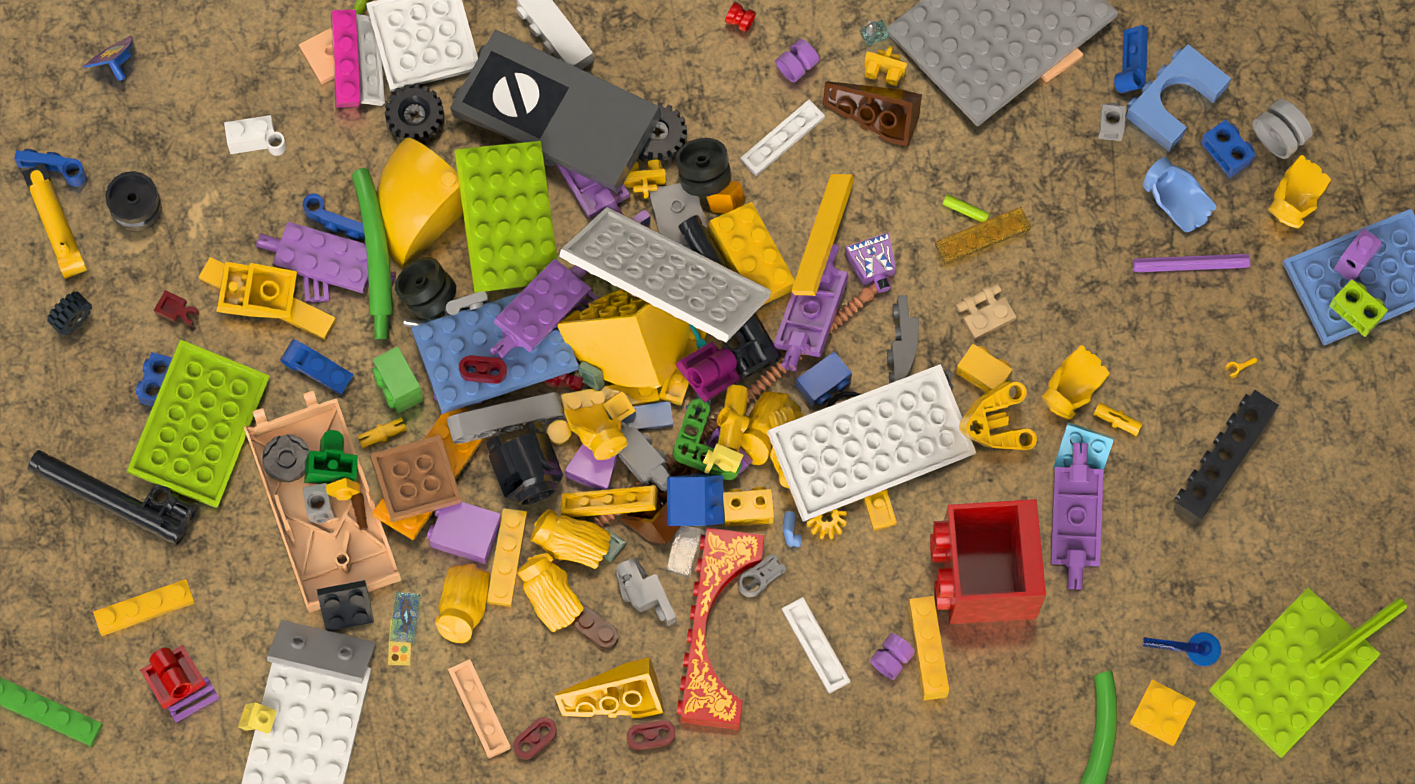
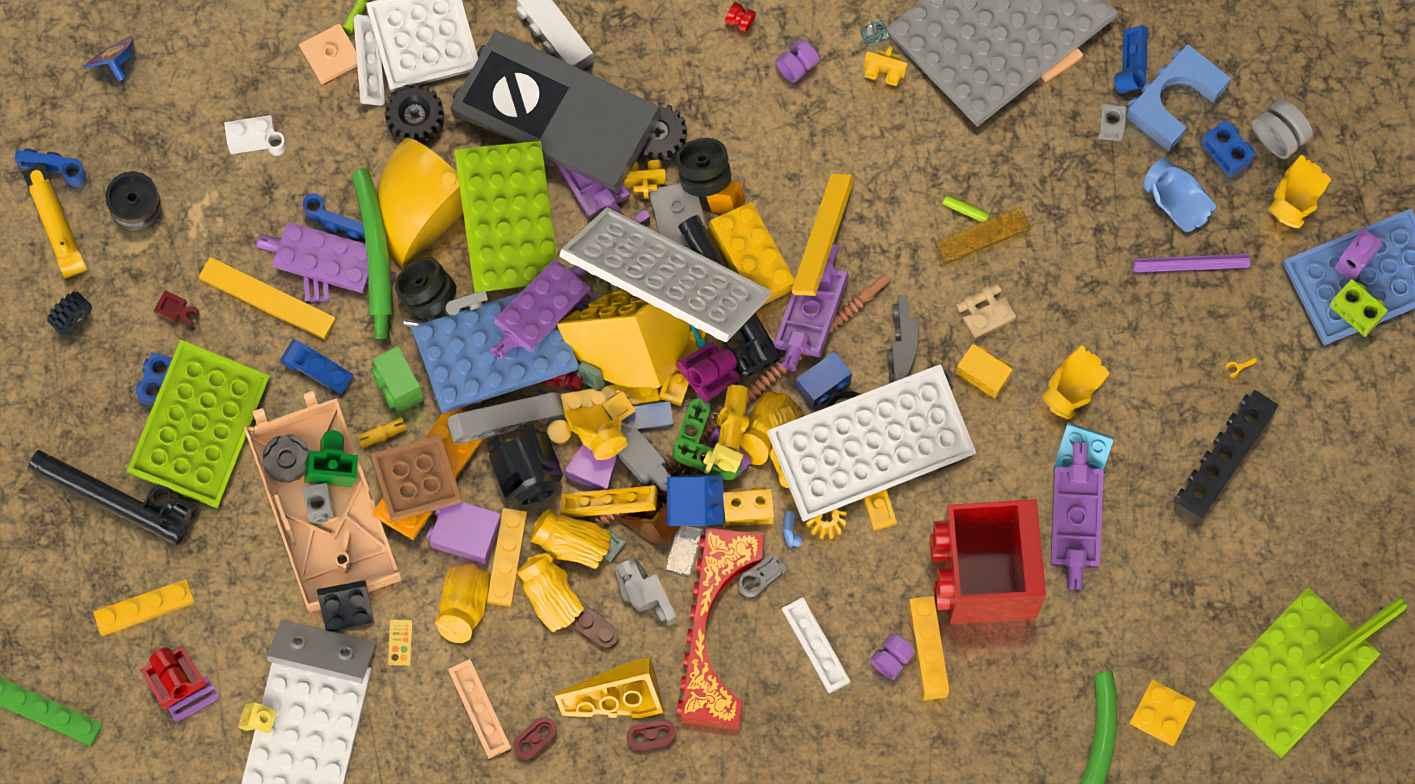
(256, 290): yellow slope -> none
(343, 489): yellow plate -> none
(345, 58): dark pink brick -> none
(359, 510): reddish brown animal -> none
(405, 617): clear light blue tile -> none
(483, 368): dark red plate -> none
(782, 137): white tile -> none
(873, 261): torso -> none
(880, 109): reddish brown wedge -> none
(994, 400): yellow connector -> none
(1118, 419): yellow pin -> none
(1201, 649): clear blue piece -> none

